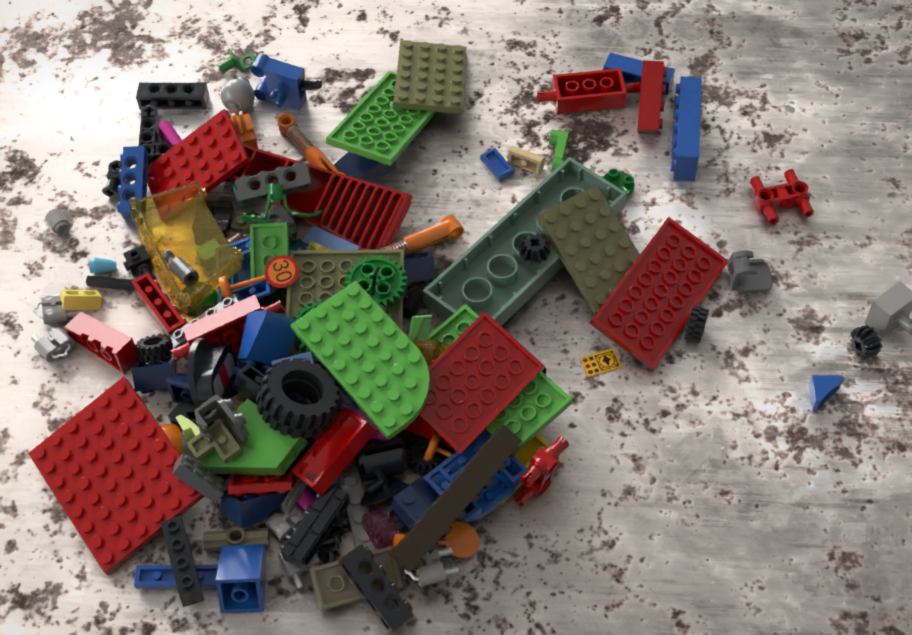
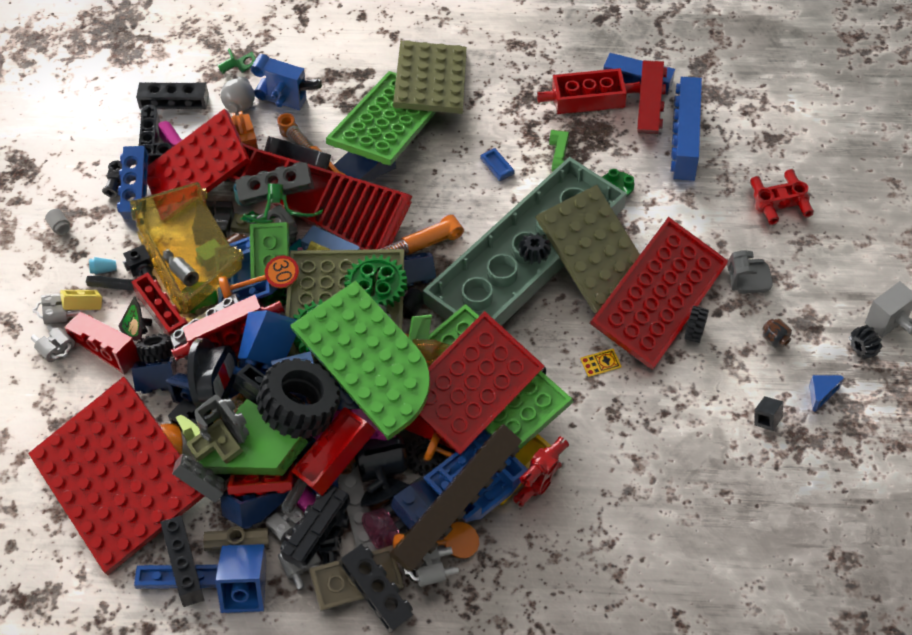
(133, 323): none -> shield
(297, 152): none -> black beam
(526, 160): tan brick -> none
(768, 413): none -> black brick
(777, 332): none -> reddish brown head

